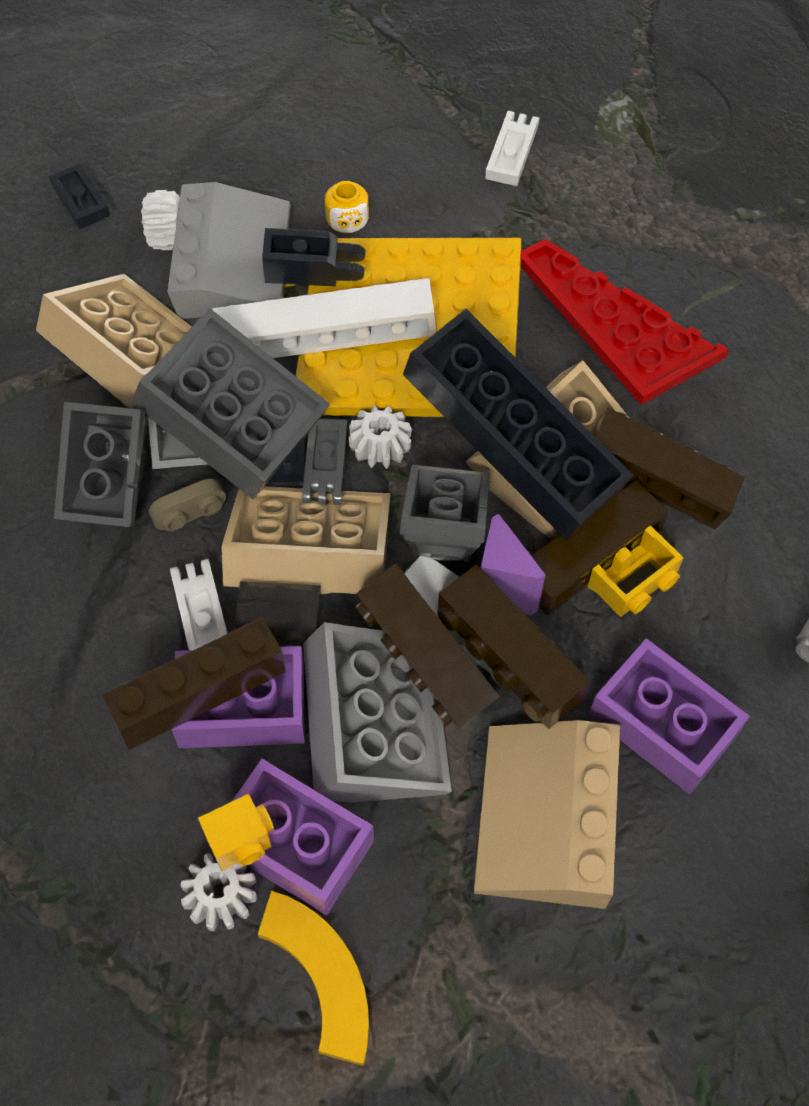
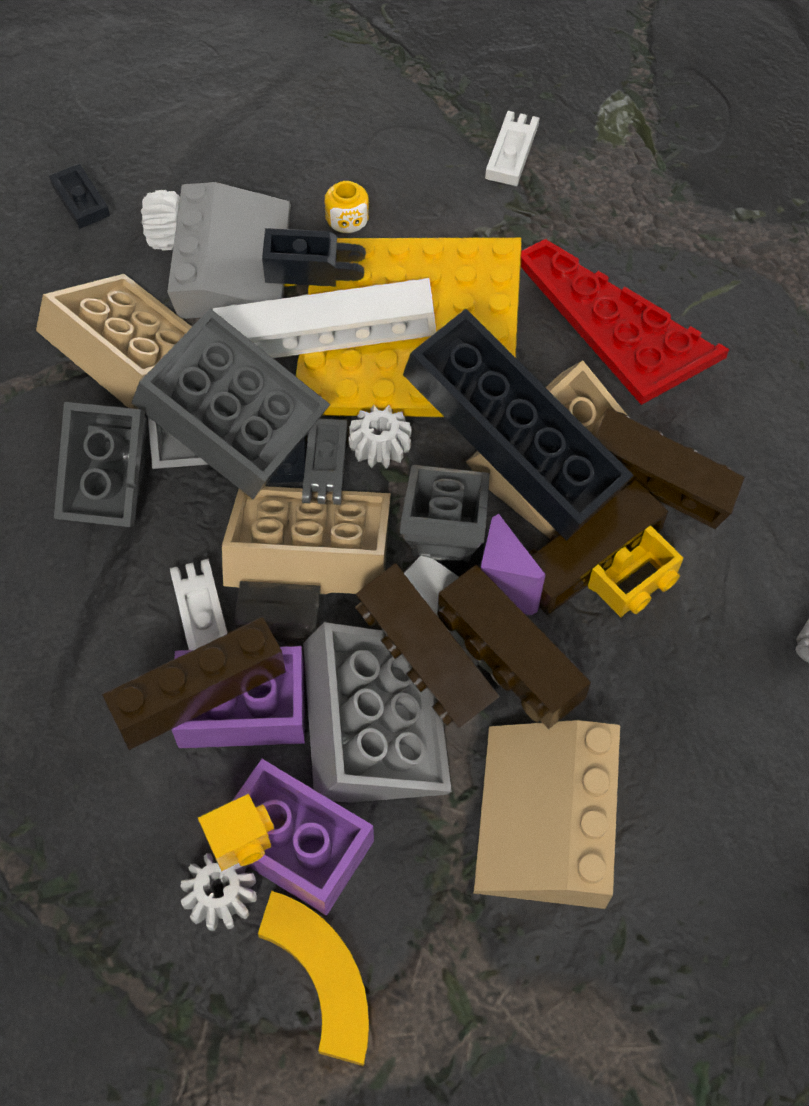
(187, 504): dark tan plate -> none
(668, 715): medium lavender brick -> none

